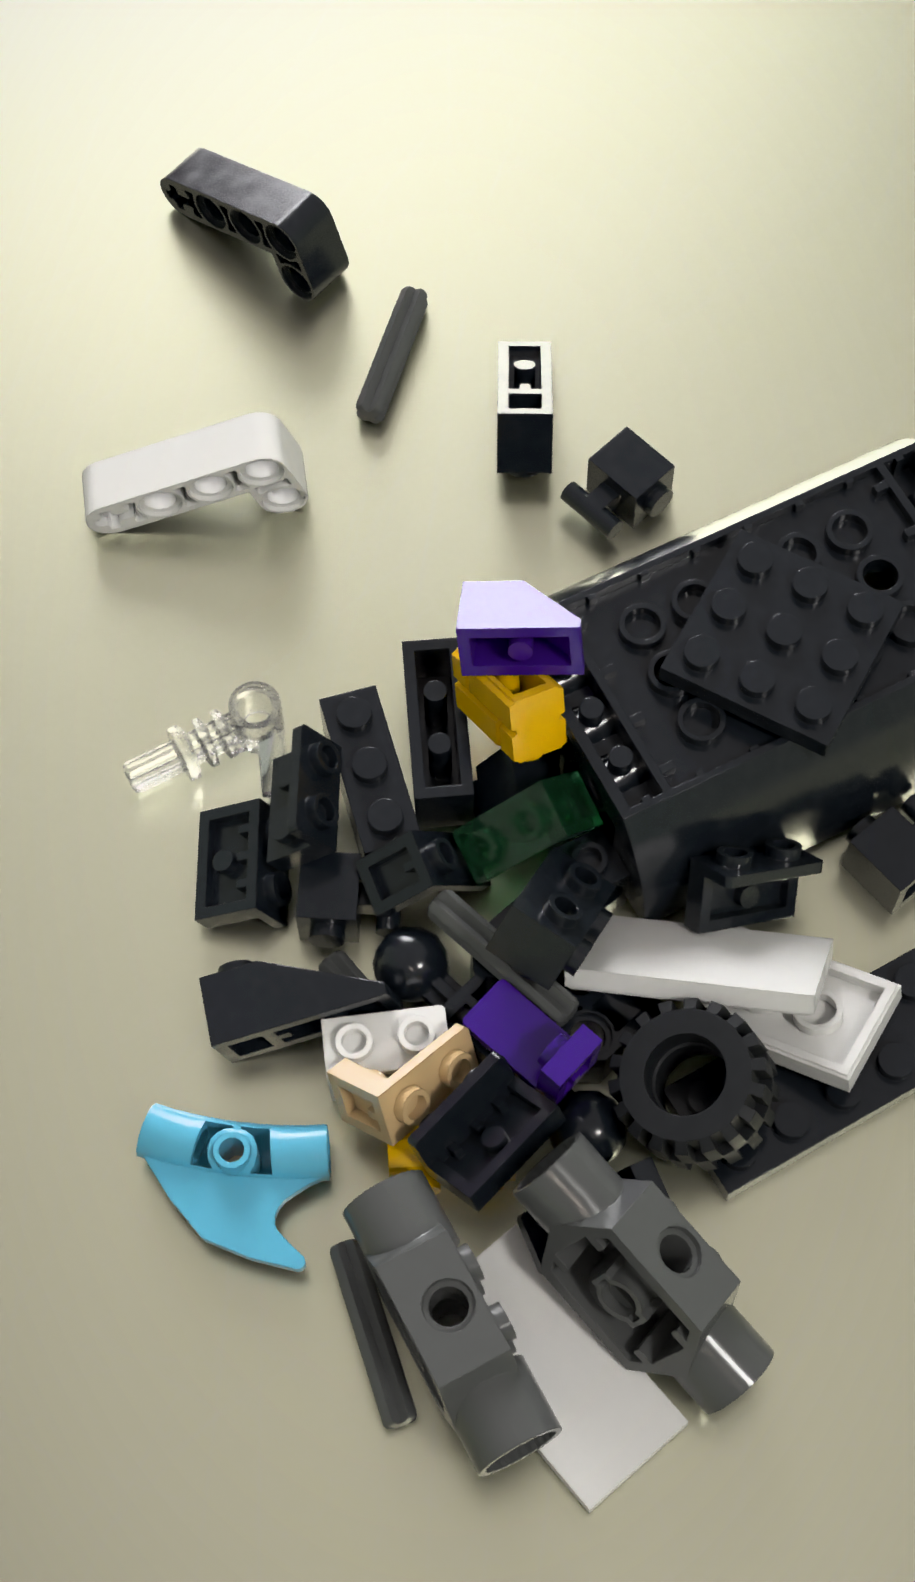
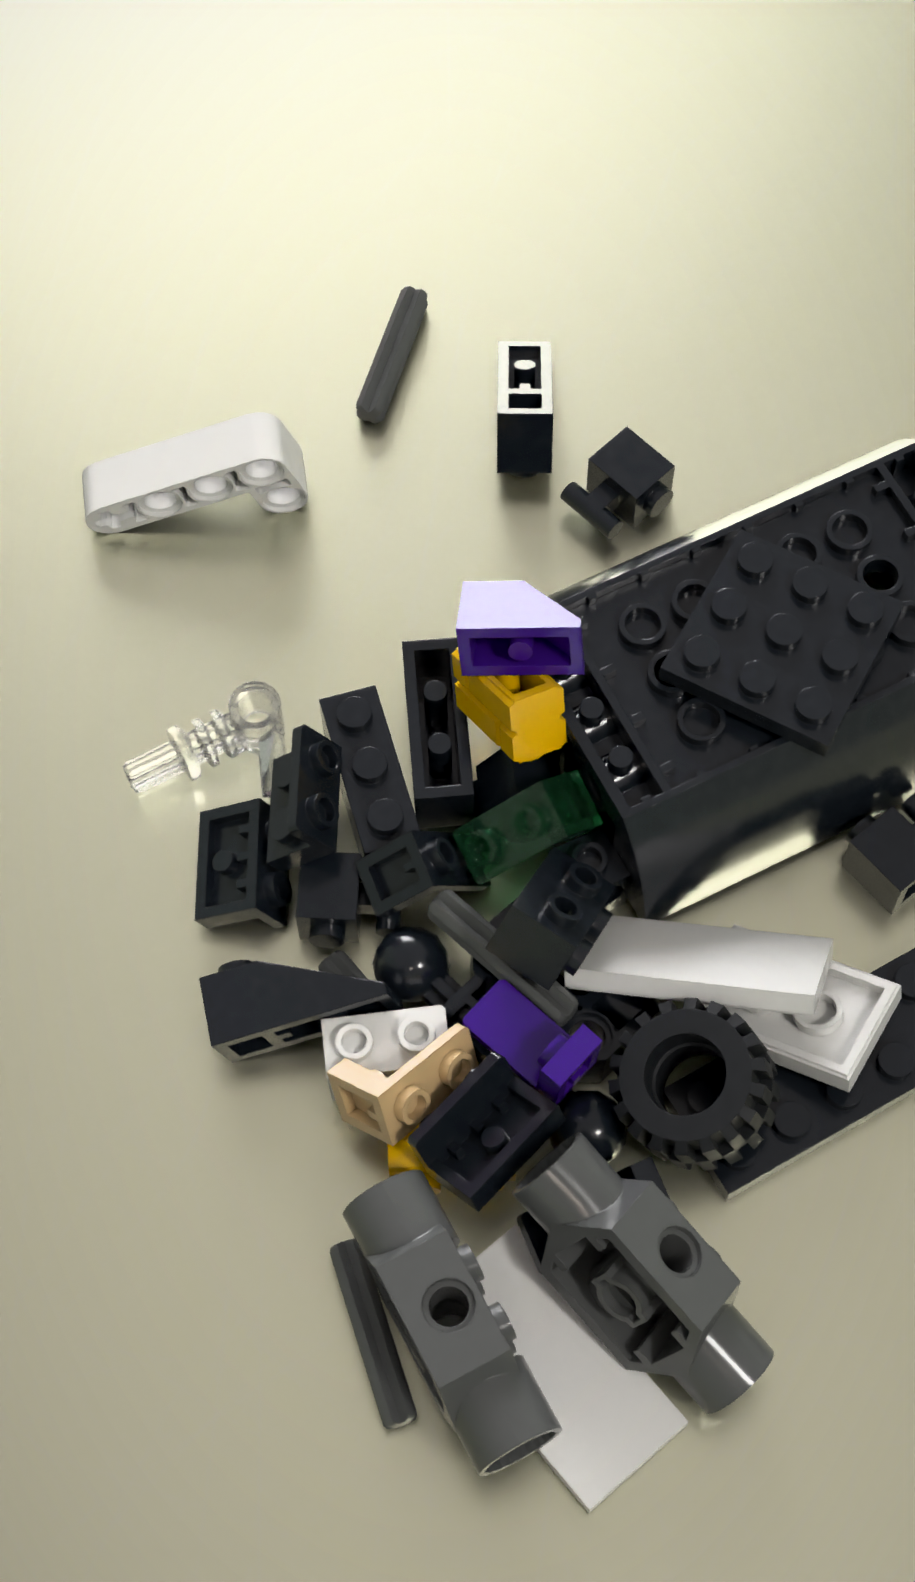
(238, 1200): medium azure pin -> none
(262, 213): black beam -> none
(746, 884): black bracket -> none

